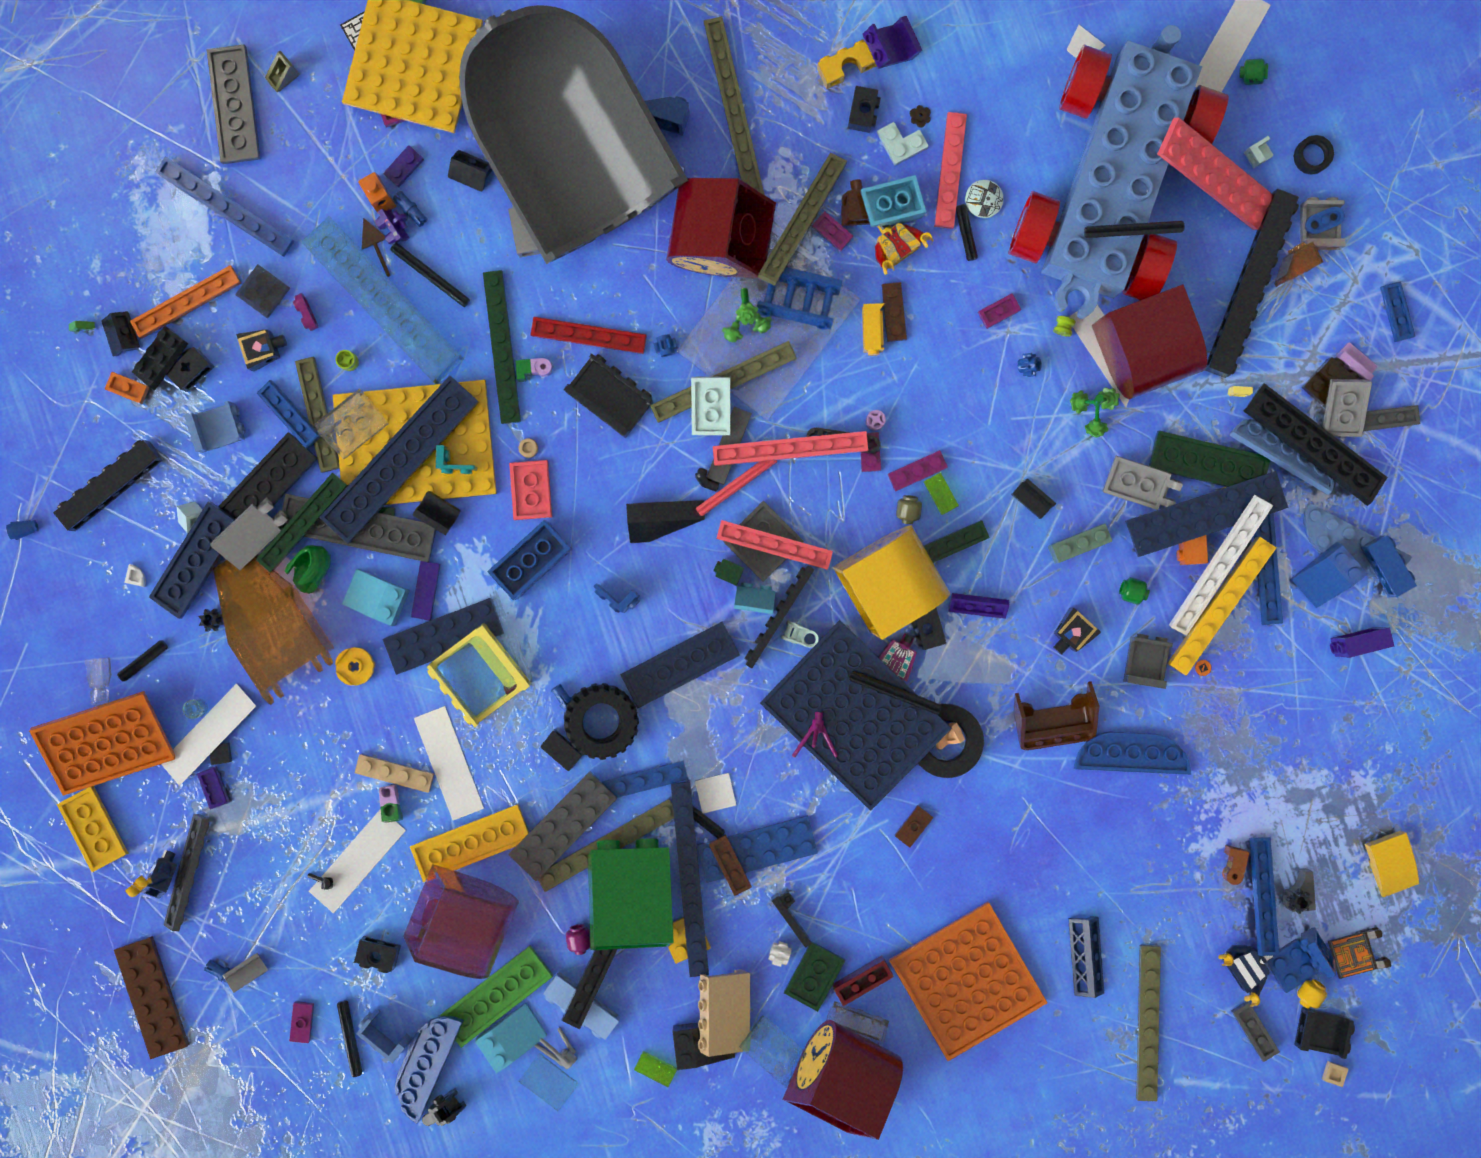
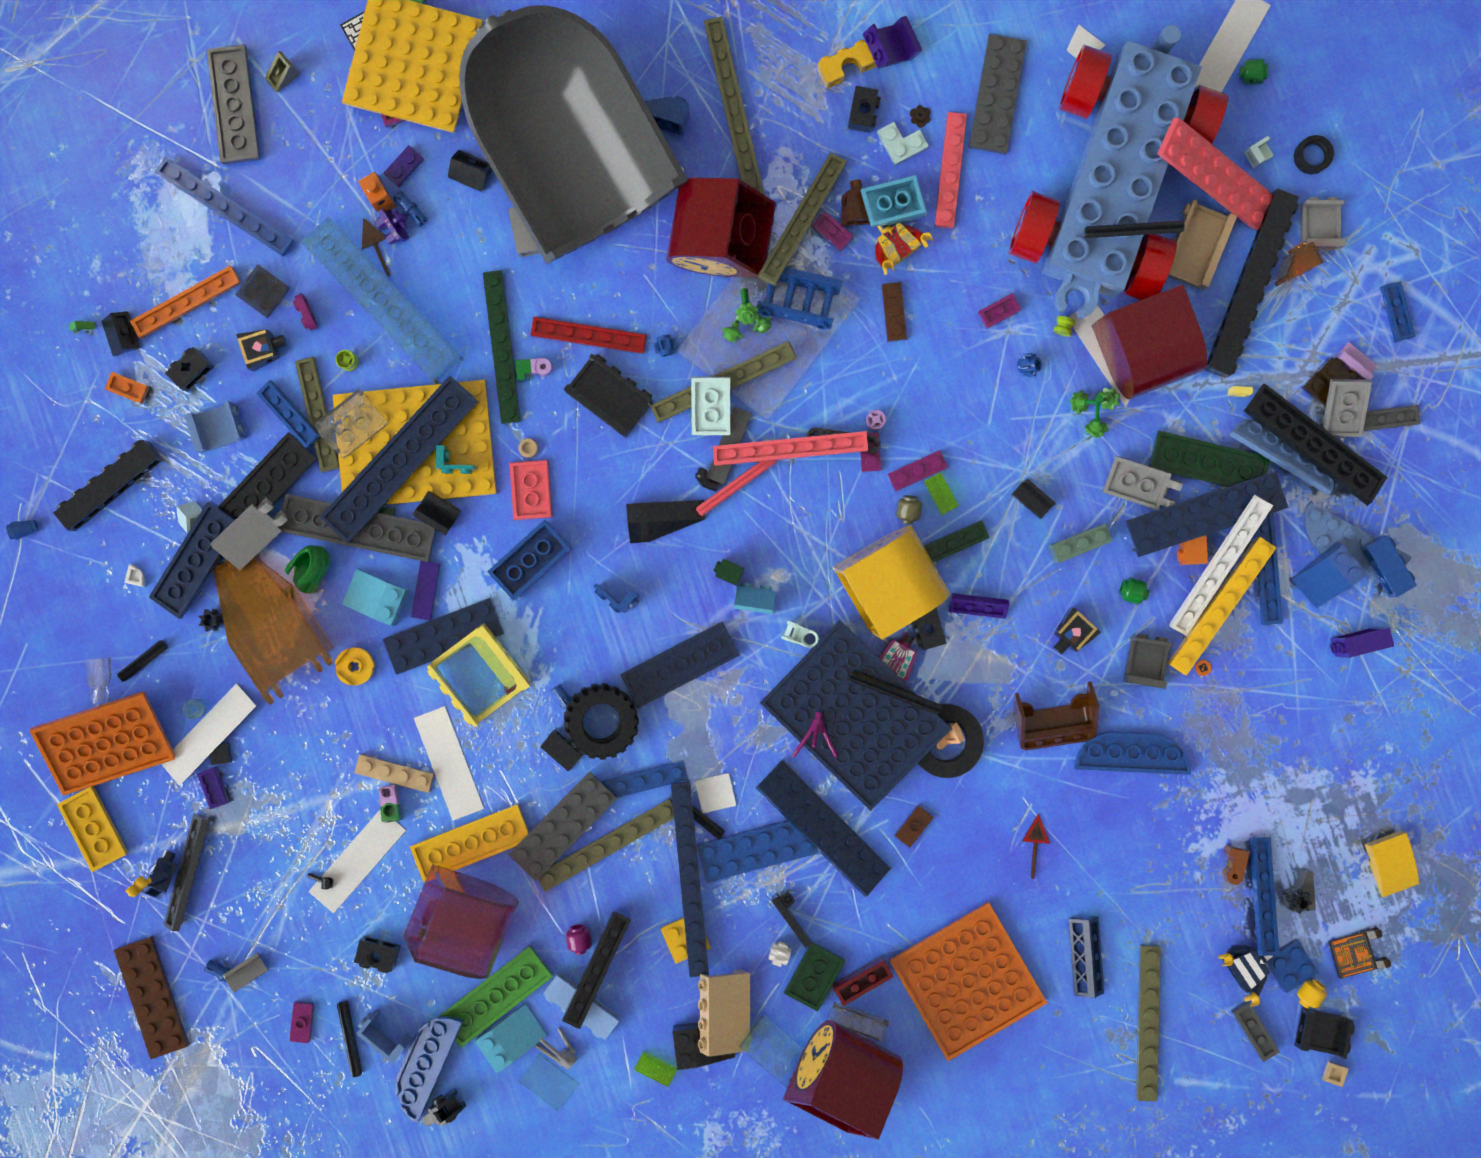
(159, 357): black plate -> none
(301, 523): dark green plate -> none
(429, 274): black axle -> none
(630, 896): green brick -> none
(730, 865): reddish brown plate -> none
(764, 520): dark grey plate -> none
(774, 544): coral plate -> none
(774, 622): black plate -> none
(823, 828): none -> dark blue plate
(872, 329): yellow window -> none
(966, 232): black axle -> none
(984, 199): light aqua dish -> none
(997, 94): none -> dark grey plate
(1037, 835): none -> piece
(1200, 244): none -> tan panel
(1318, 951): blue plate -> none
(1323, 220): blue plate -> none

